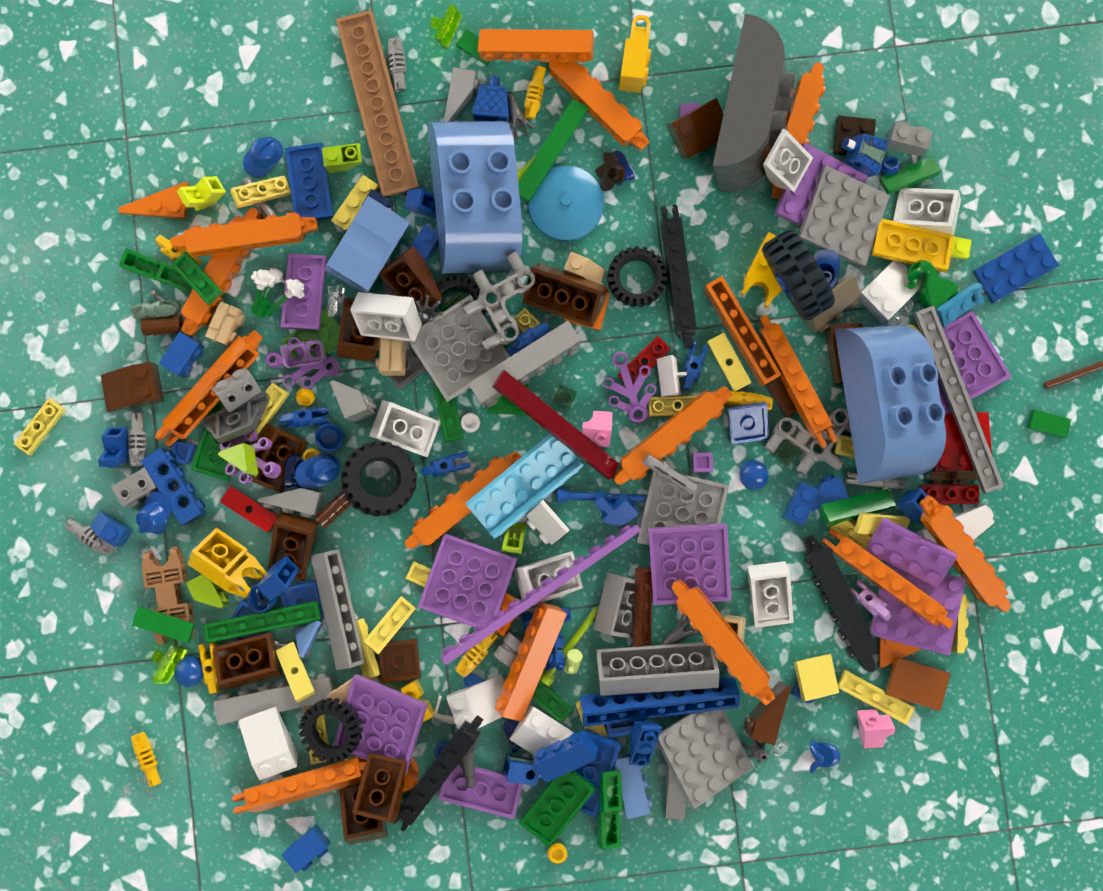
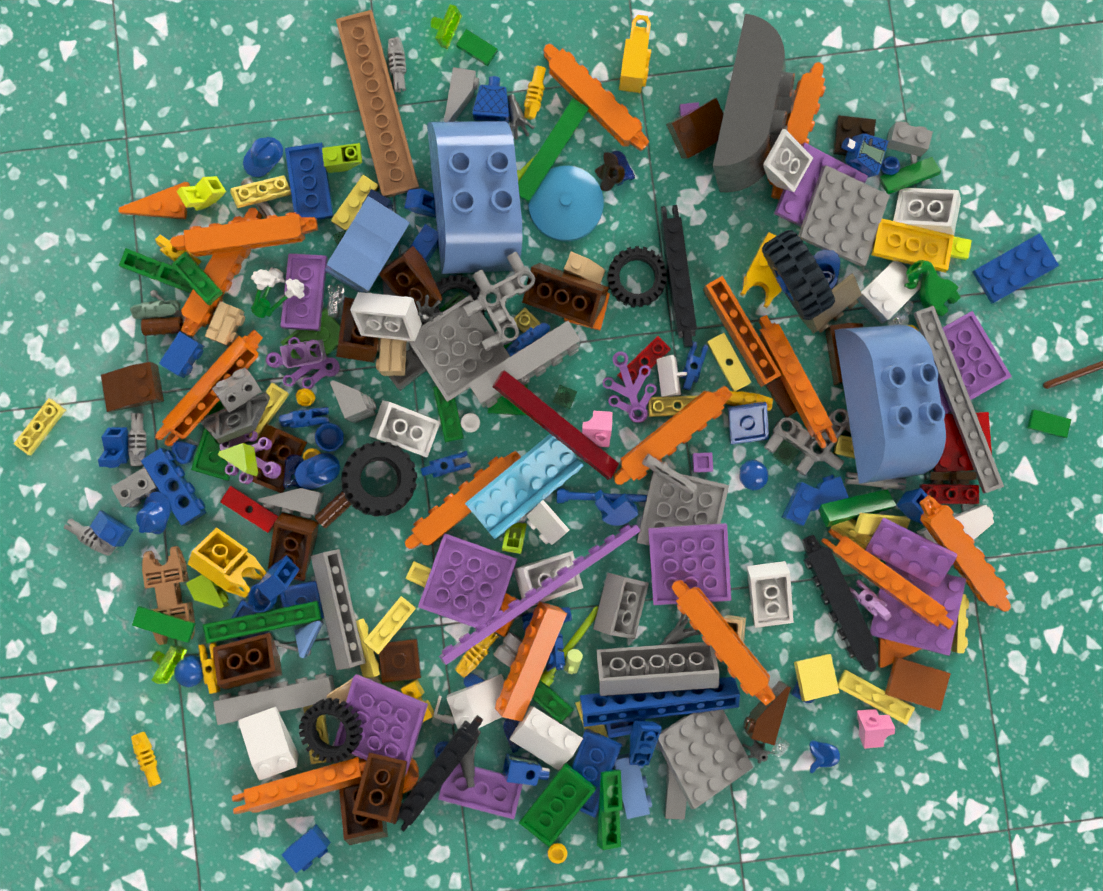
(292, 662): light yellow tile -> none
(536, 45): orange brick -> none
(565, 756): blue brick -> none
(642, 607): copper tile -> none
(960, 304): dark azure plate -> none

